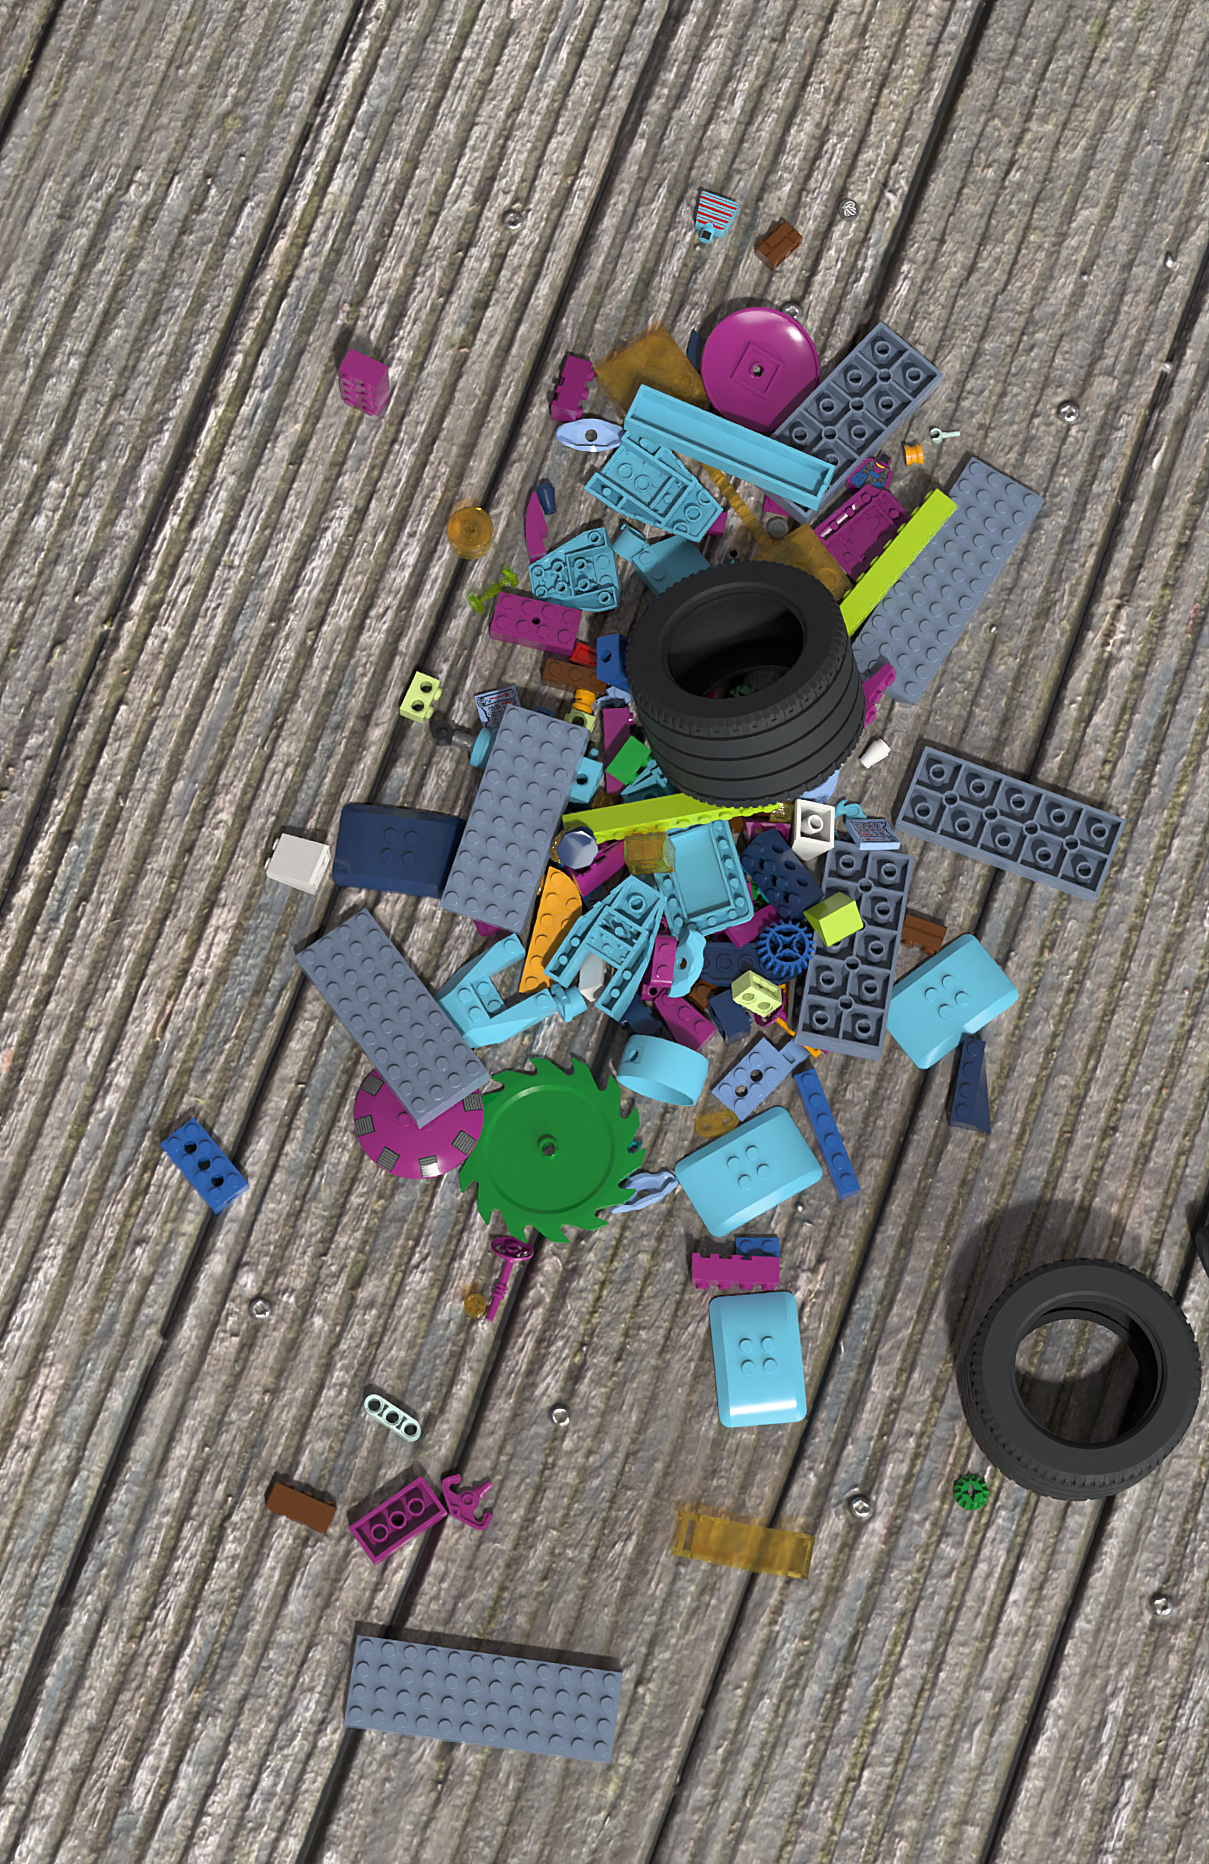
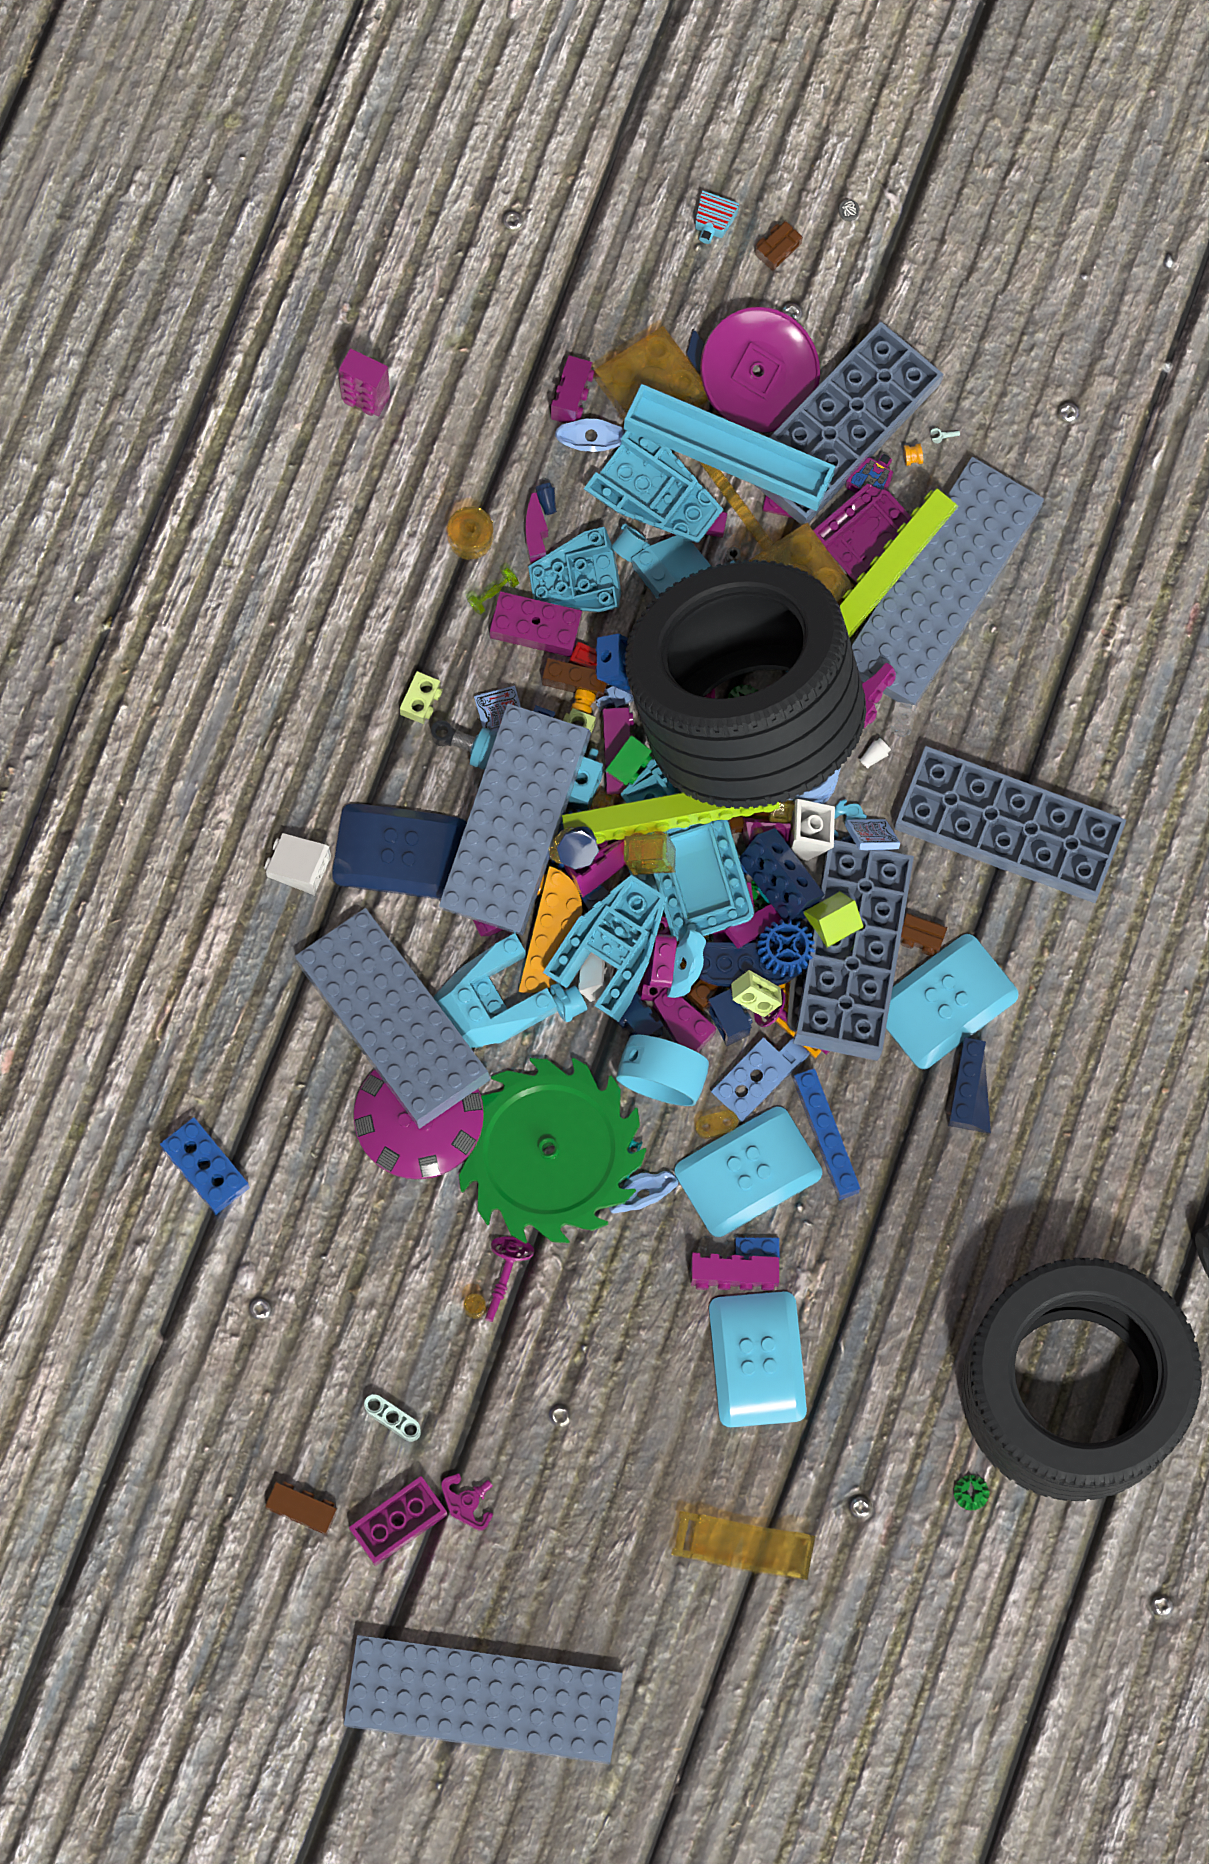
(778, 529): dark grey tile -> none

